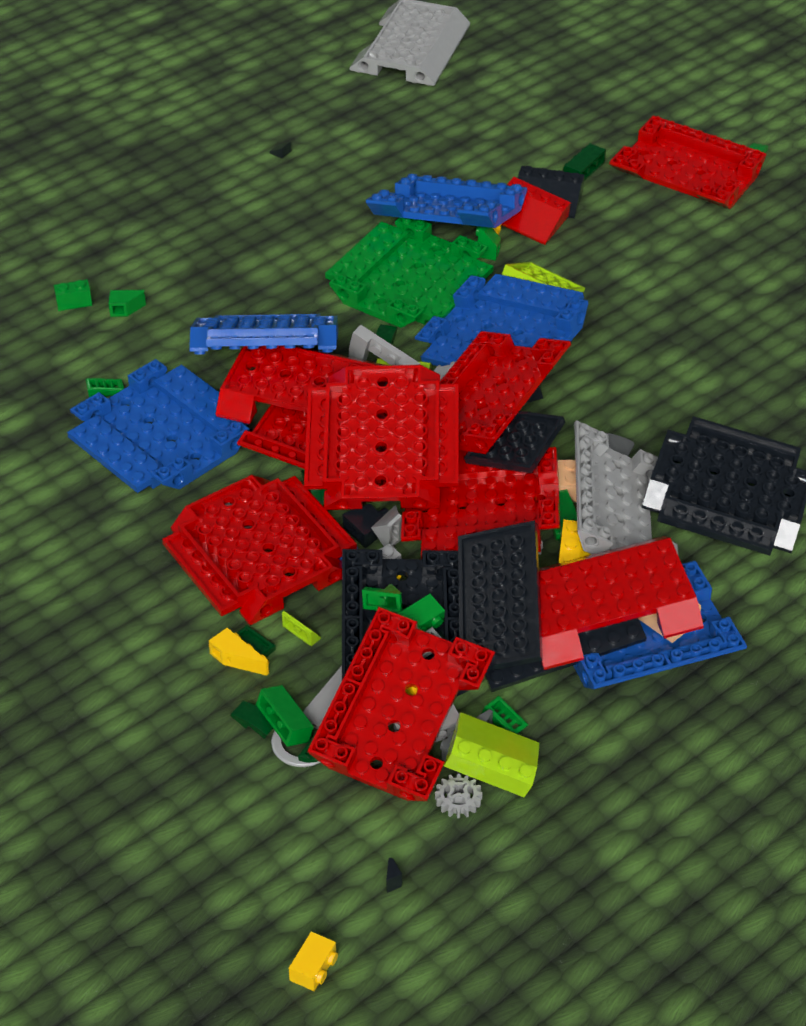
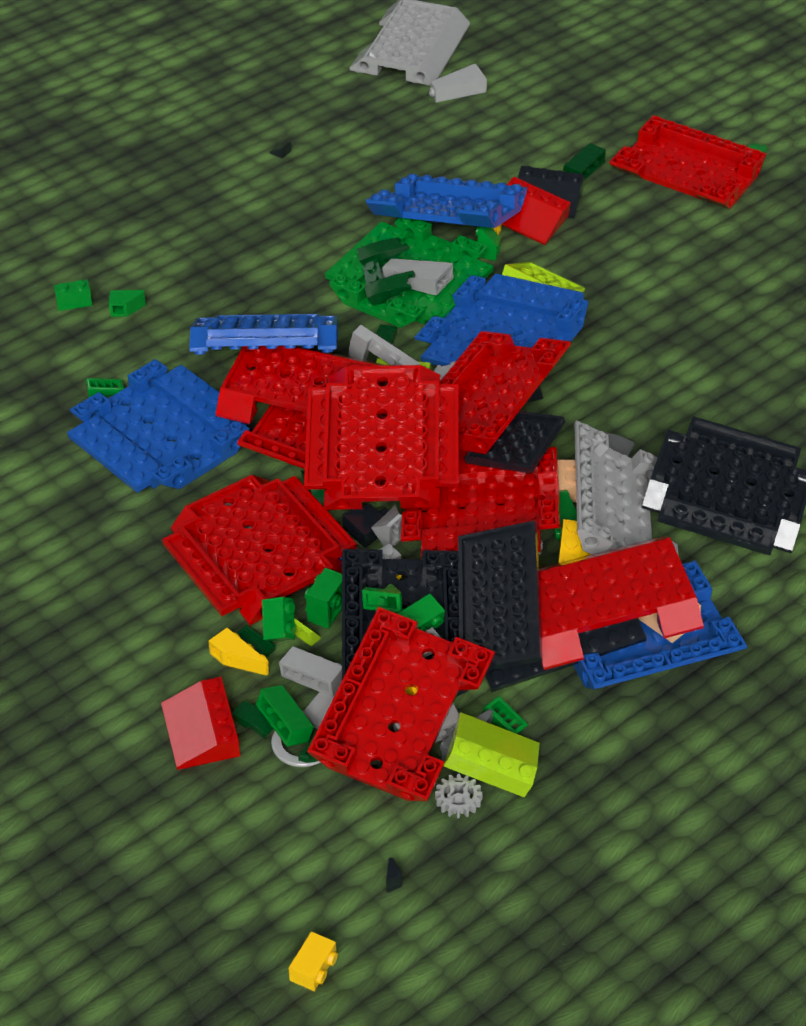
(201, 725): none -> slope
(278, 619): none -> green brick
(311, 671): none -> light grey brick
(324, 598): none -> green brick
(377, 287): none -> dark green wedge
(429, 275): none -> light grey slope
(459, 84): none -> light grey slope

